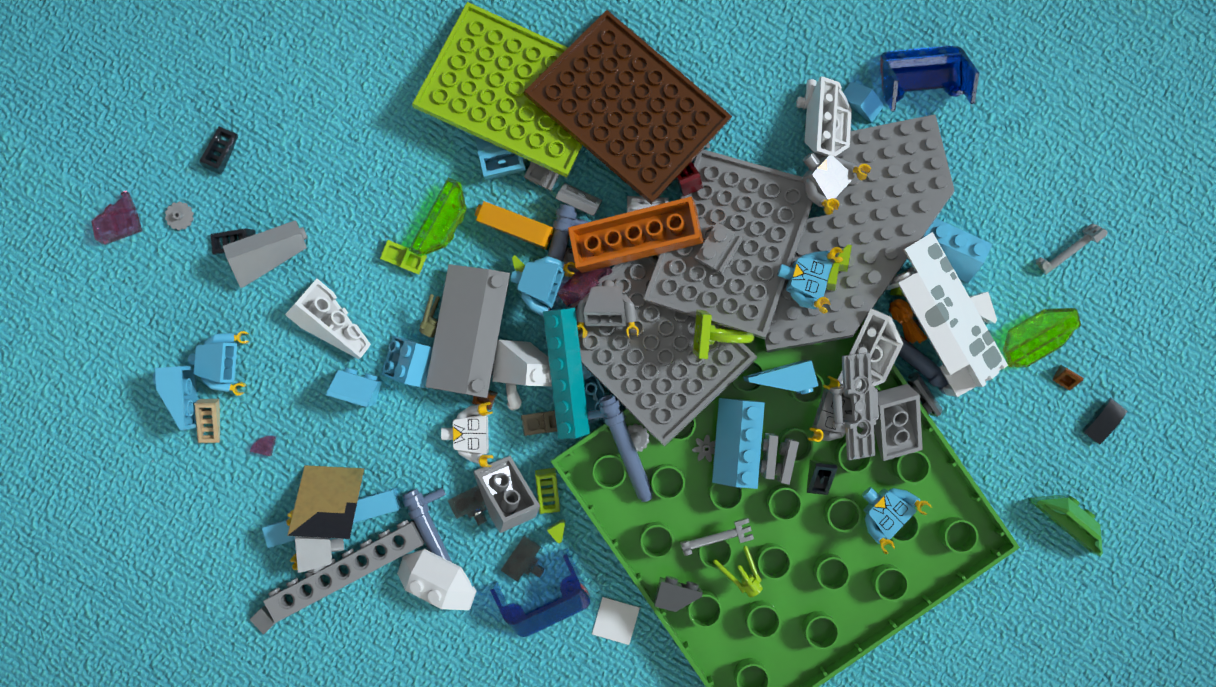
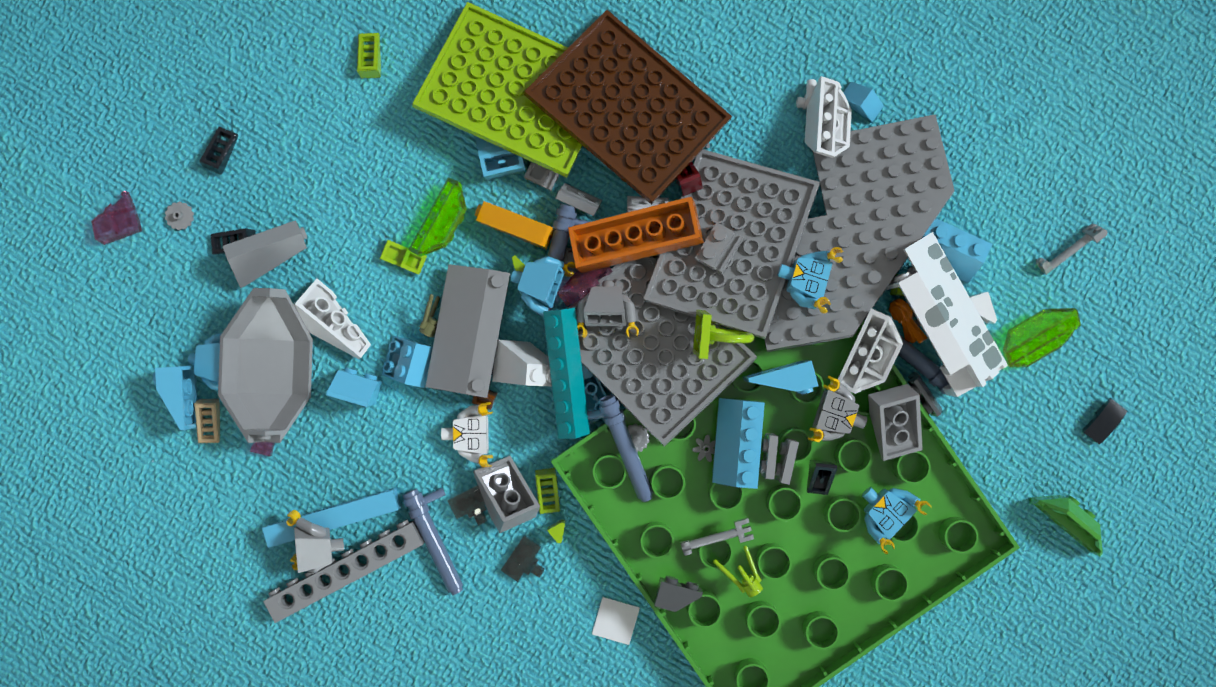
(262, 620): light grey slope -> none
(265, 365): none -> light grey panel
(326, 502): pearl gold sticker -> none
(369, 69): none -> lime slope
(436, 580): white wedge -> none
(513, 397): white arm -> none
(539, 423): dark tan slope -> none
(573, 600): clear blue windscreen -> none
(828, 178): light grey torso -> none
(842, 266): lime slope -> none
(864, 406): light grey piece -> none
(928, 69): clear blue windscreen -> none
(1067, 378): dark orange slope -> none

